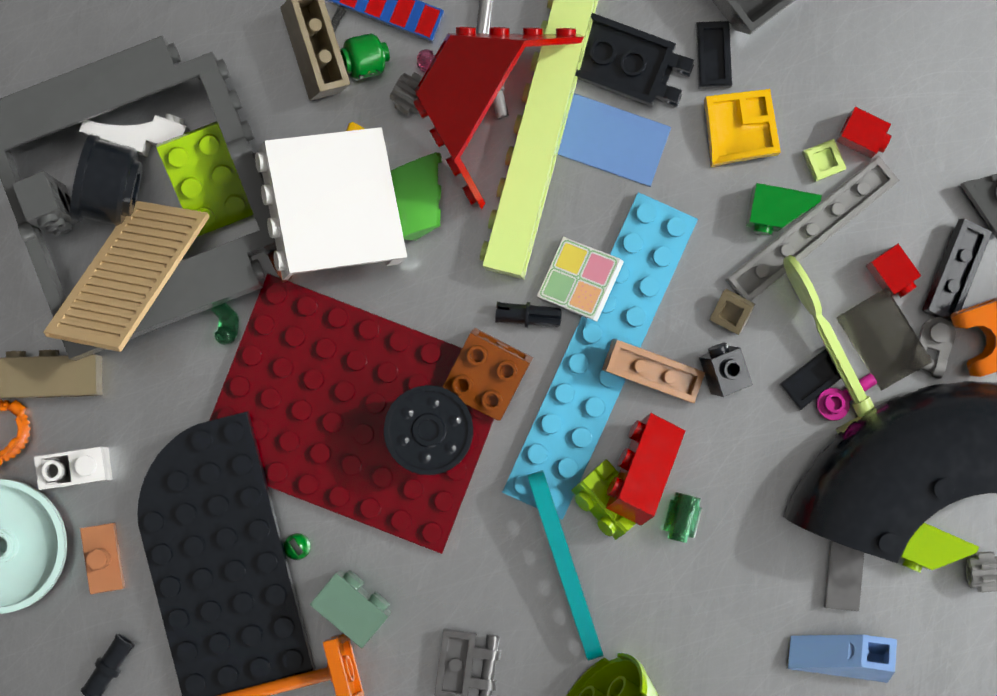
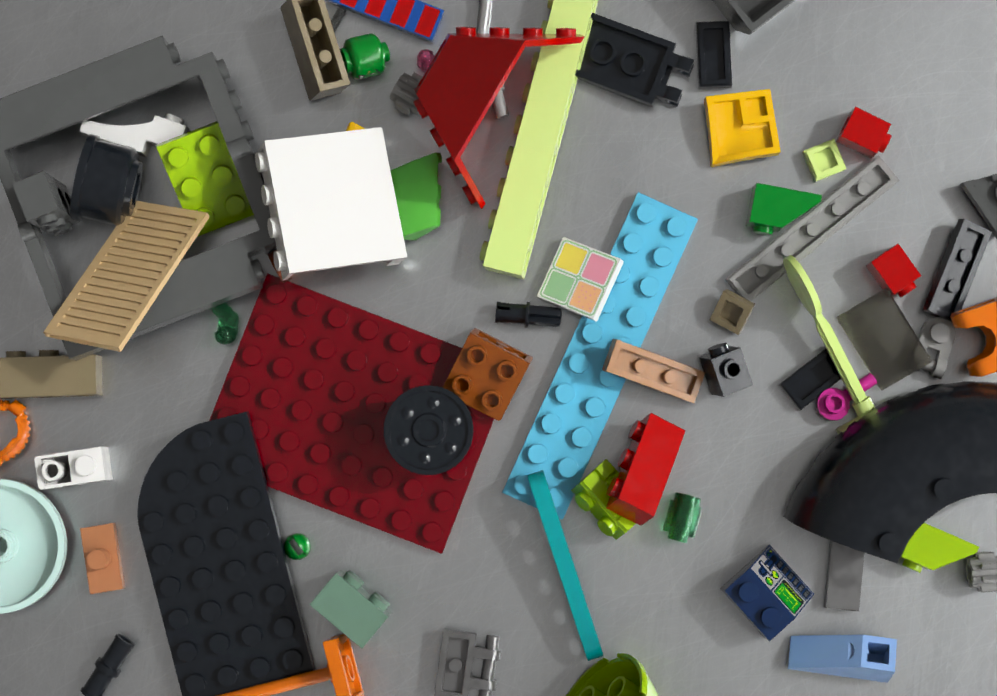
(613, 140): medium blue piece -> none
(768, 593): none -> dark blue slope

